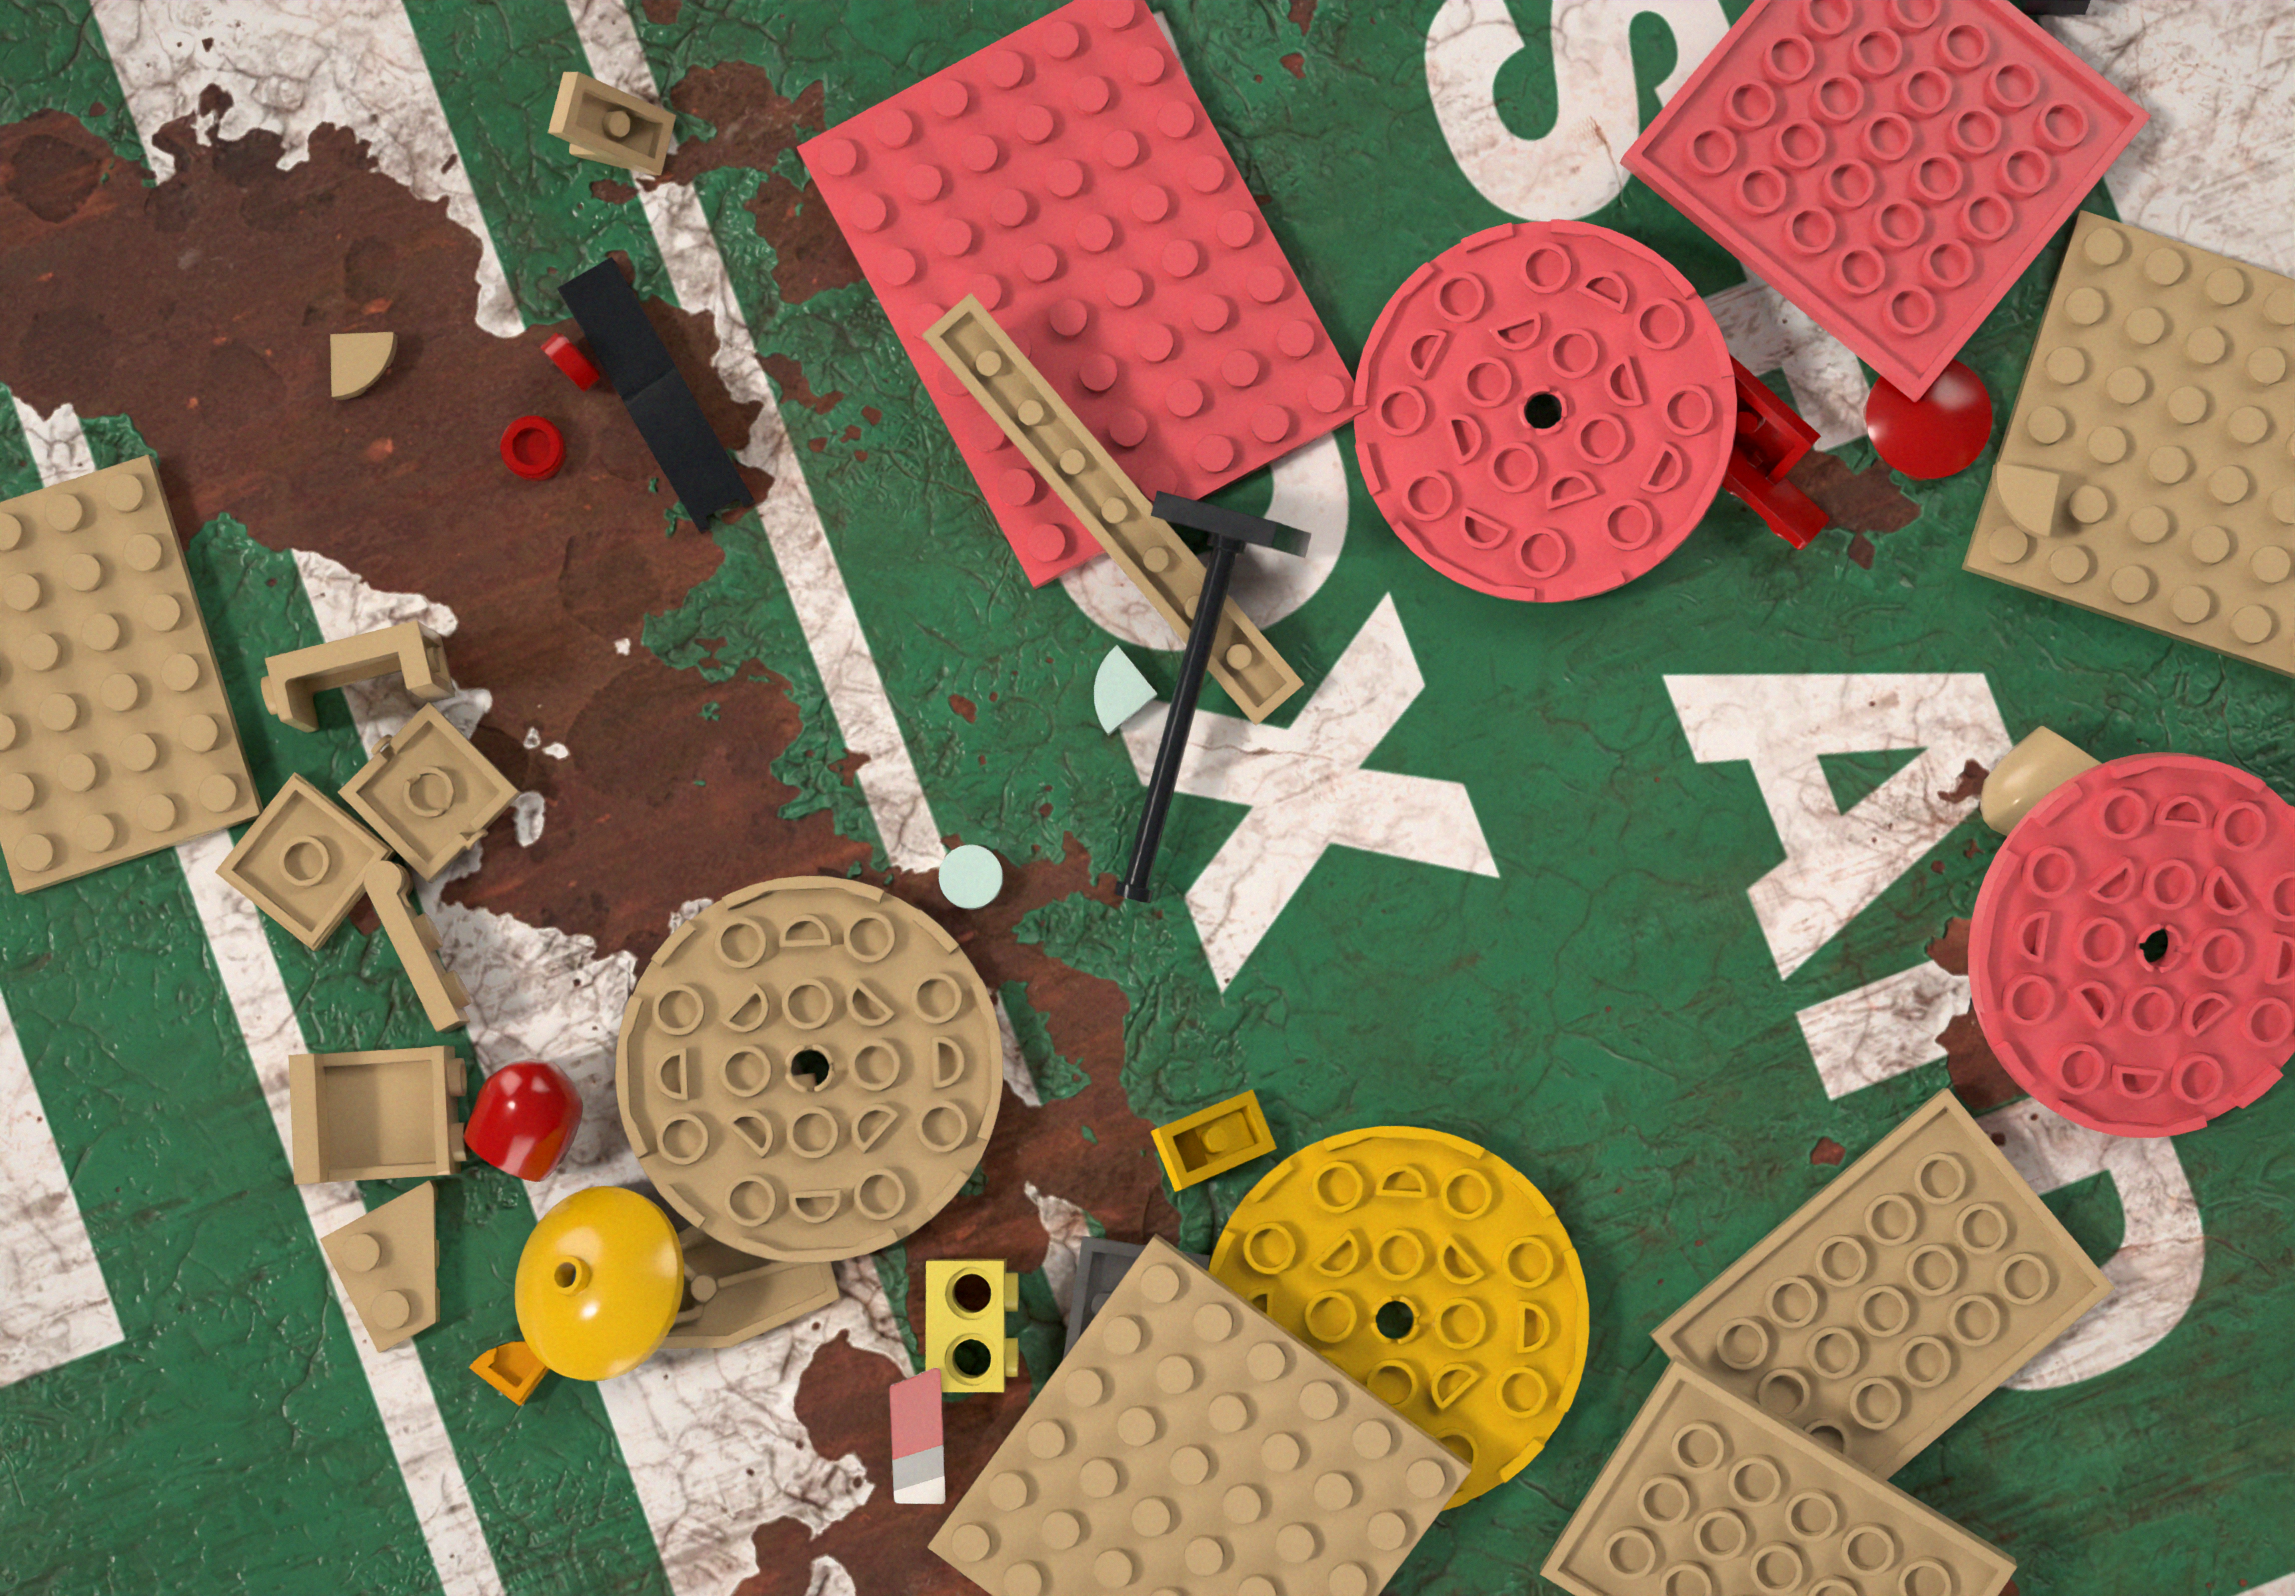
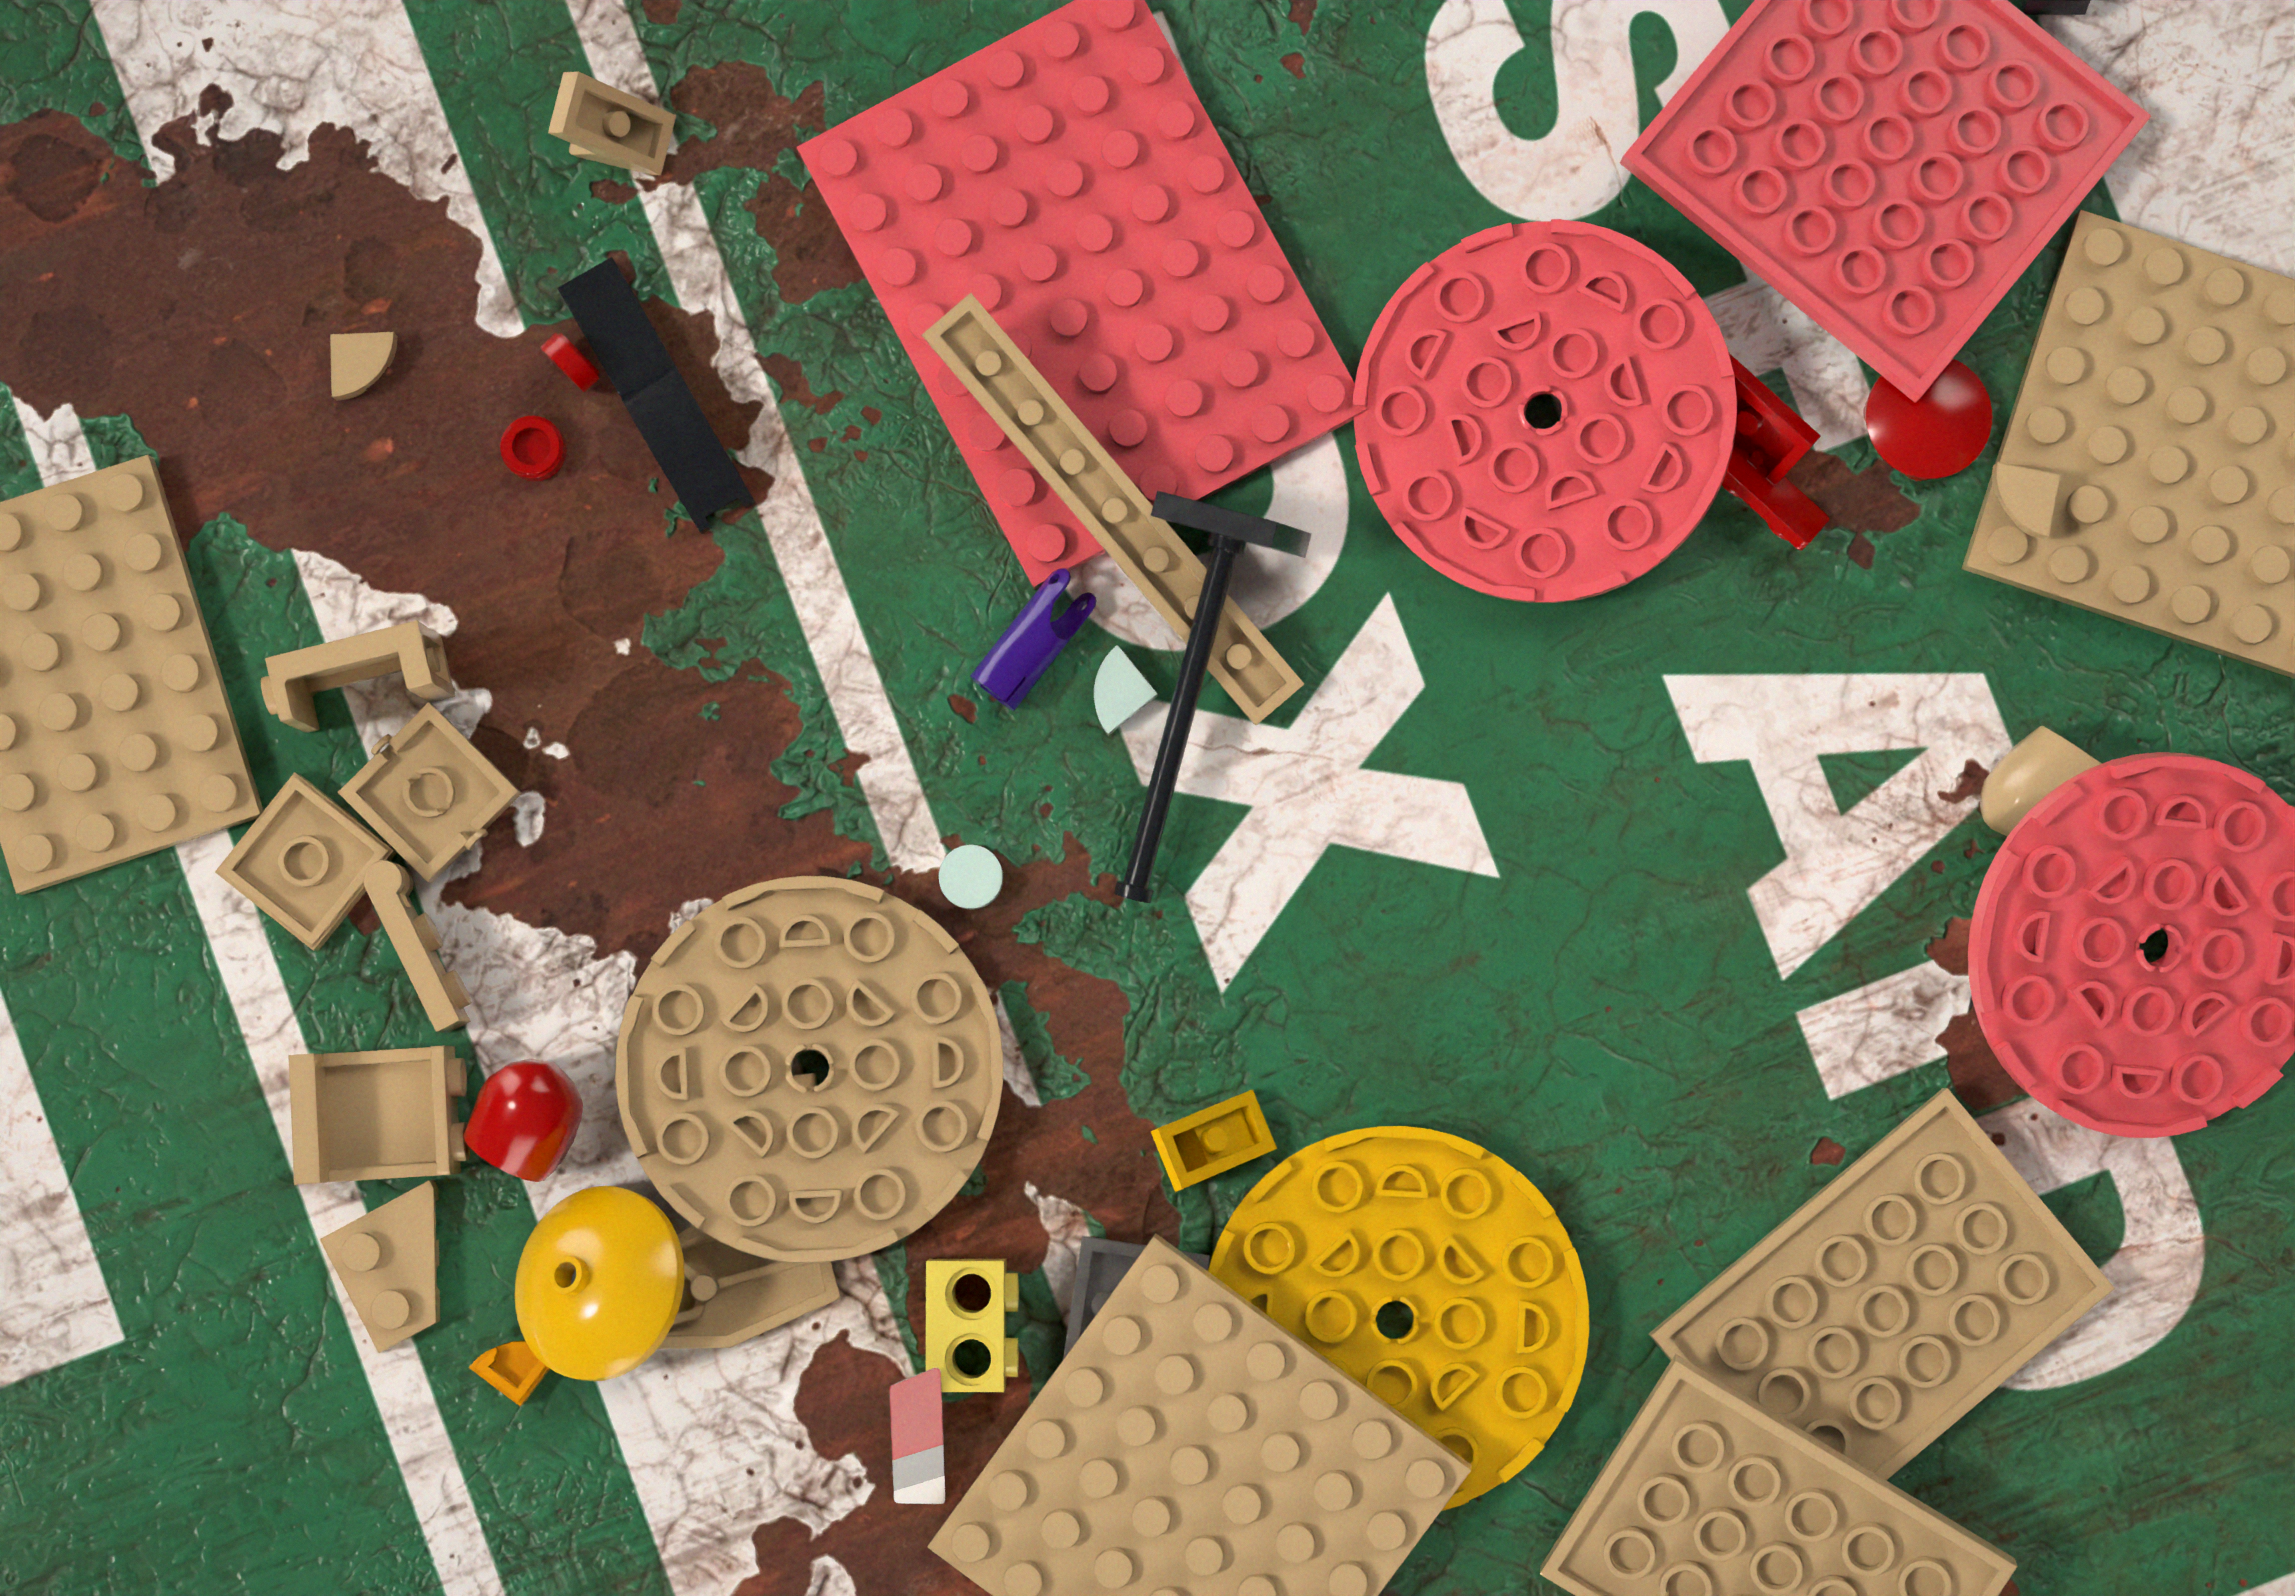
(1031, 642): none -> dark purple piece

